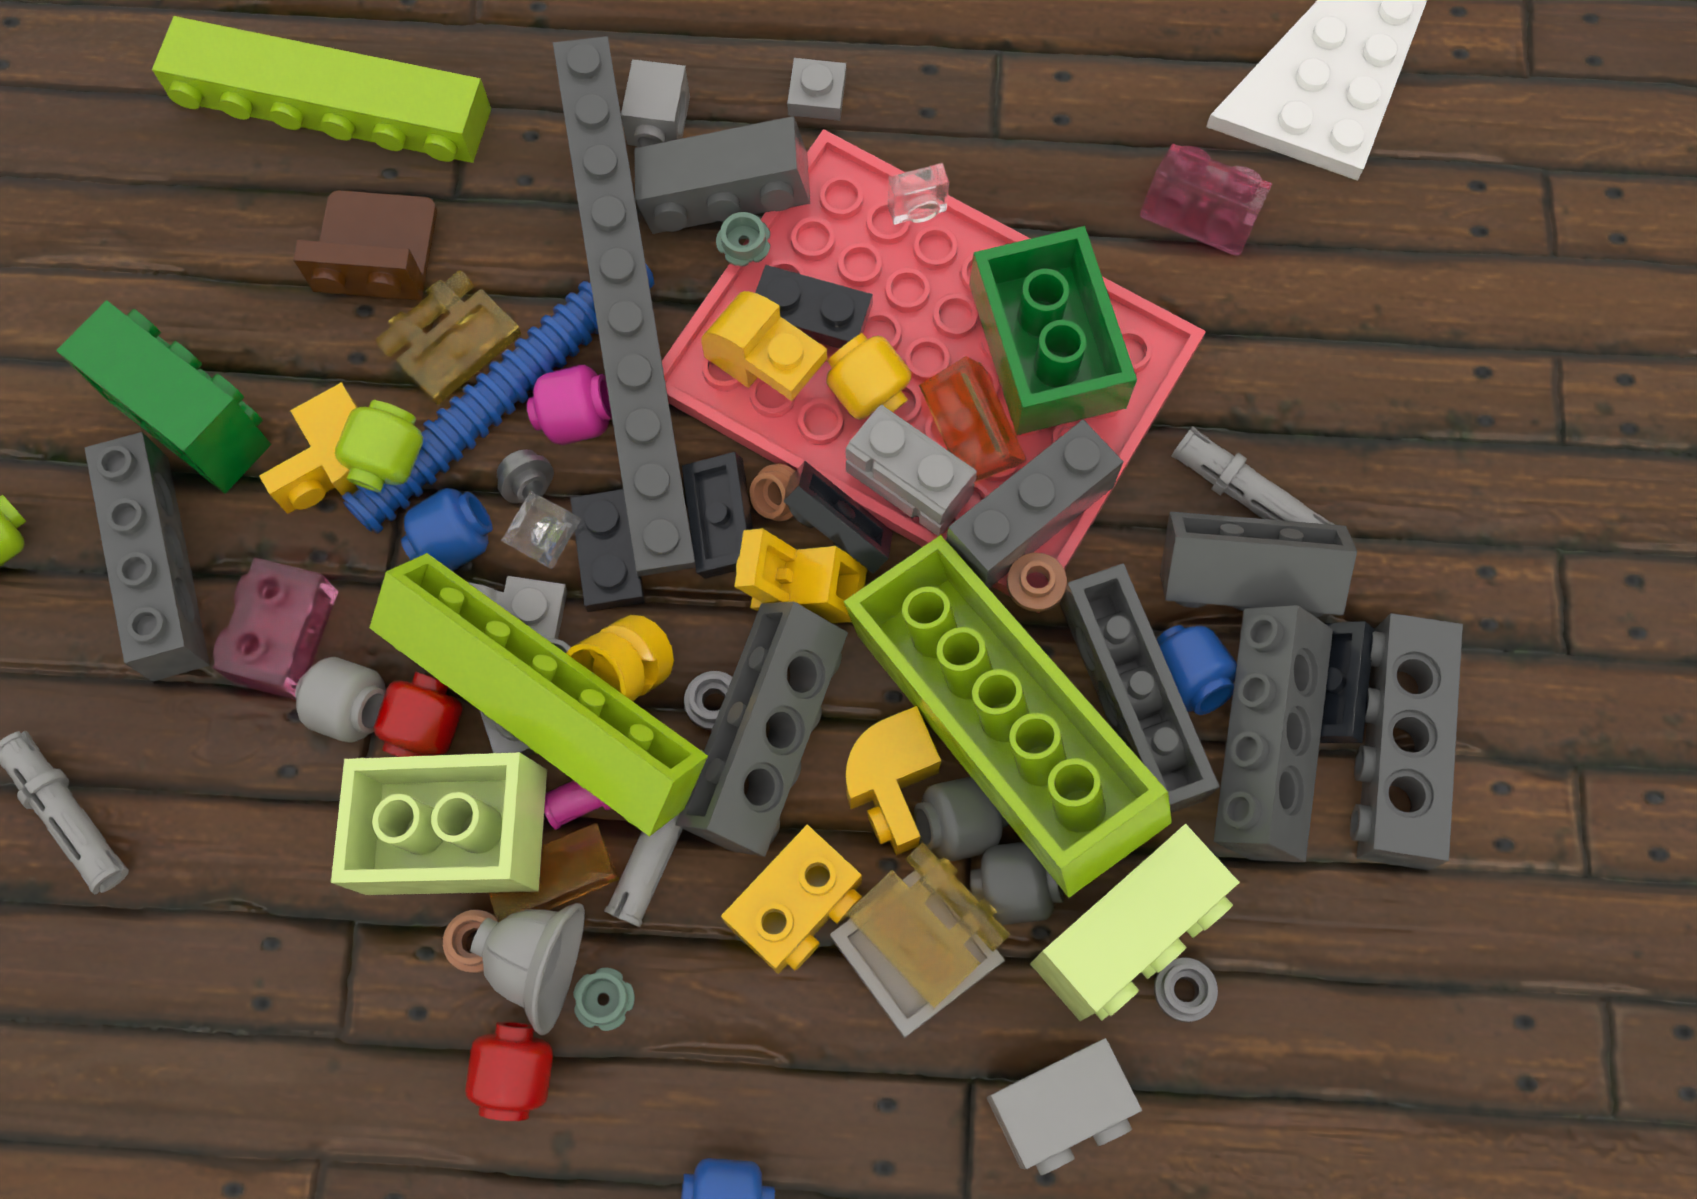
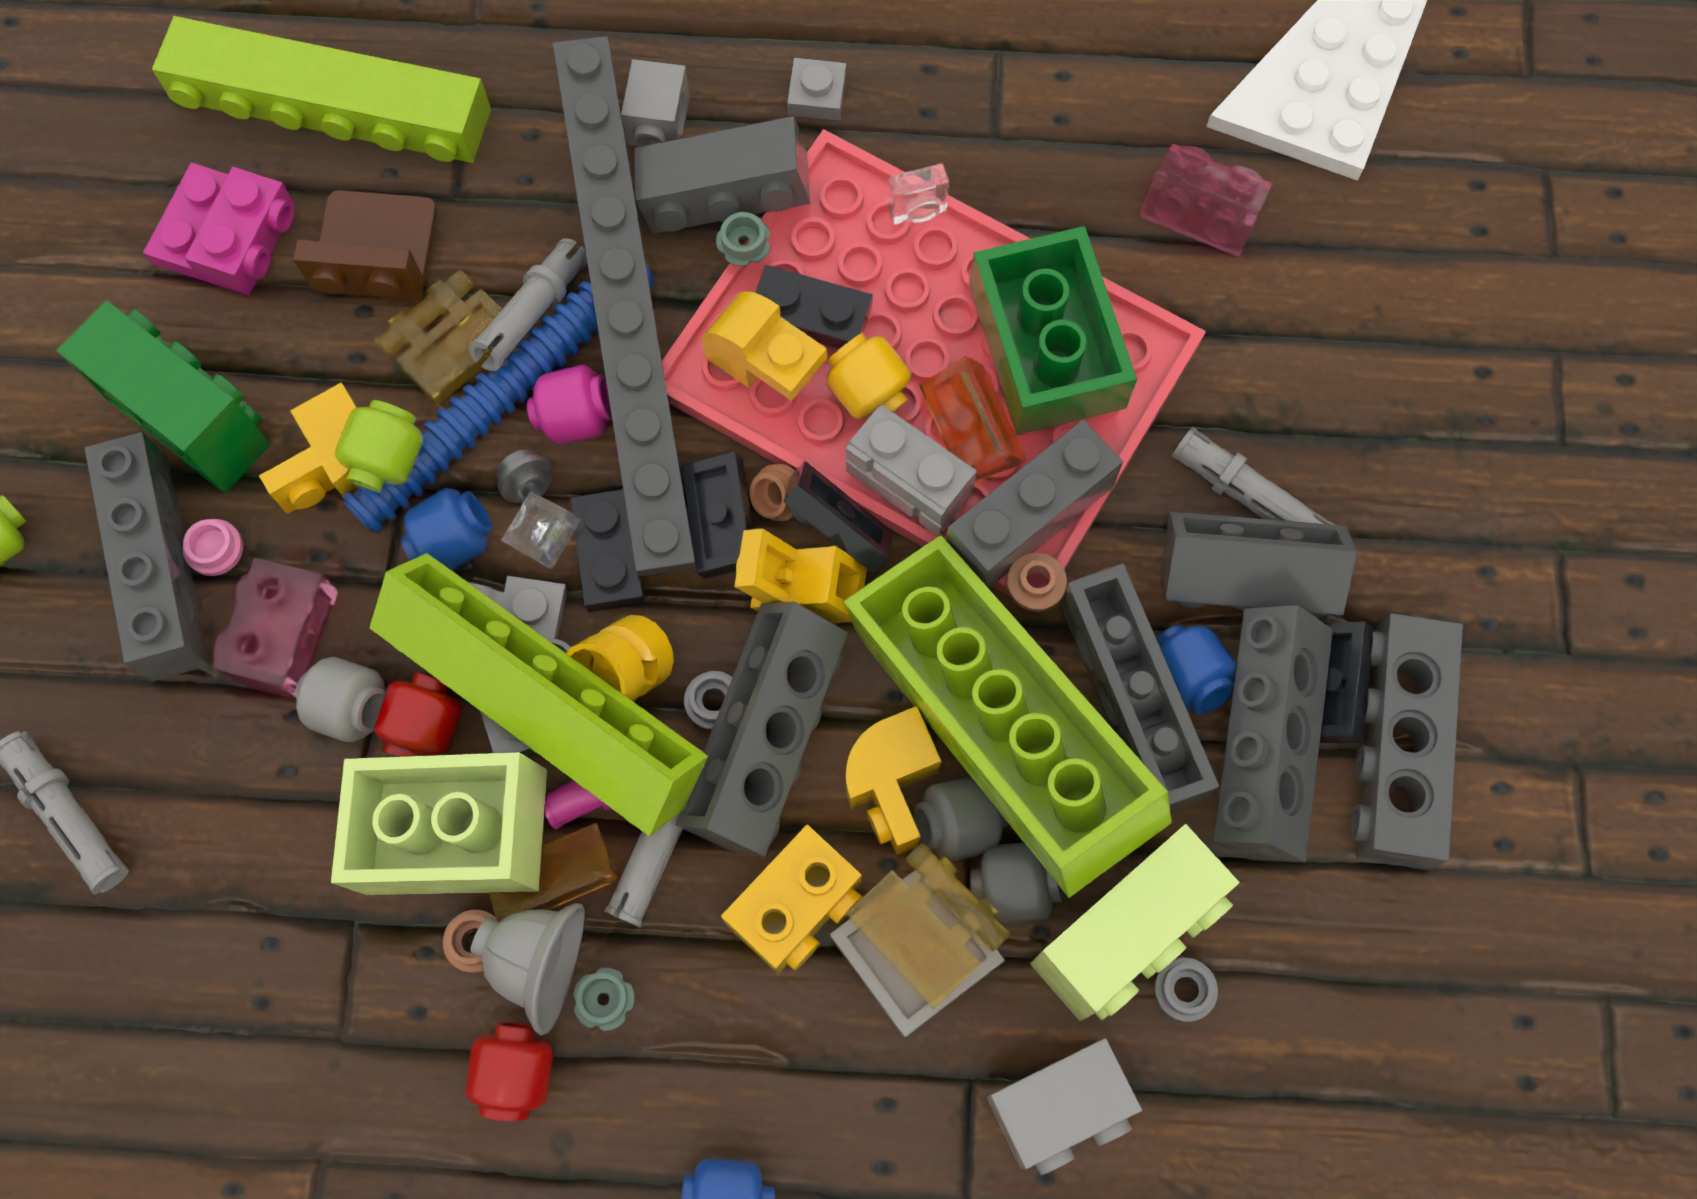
(212, 547): none -> bright pink plate
(222, 227): none -> dark pink plate
(542, 288): none -> light grey pin

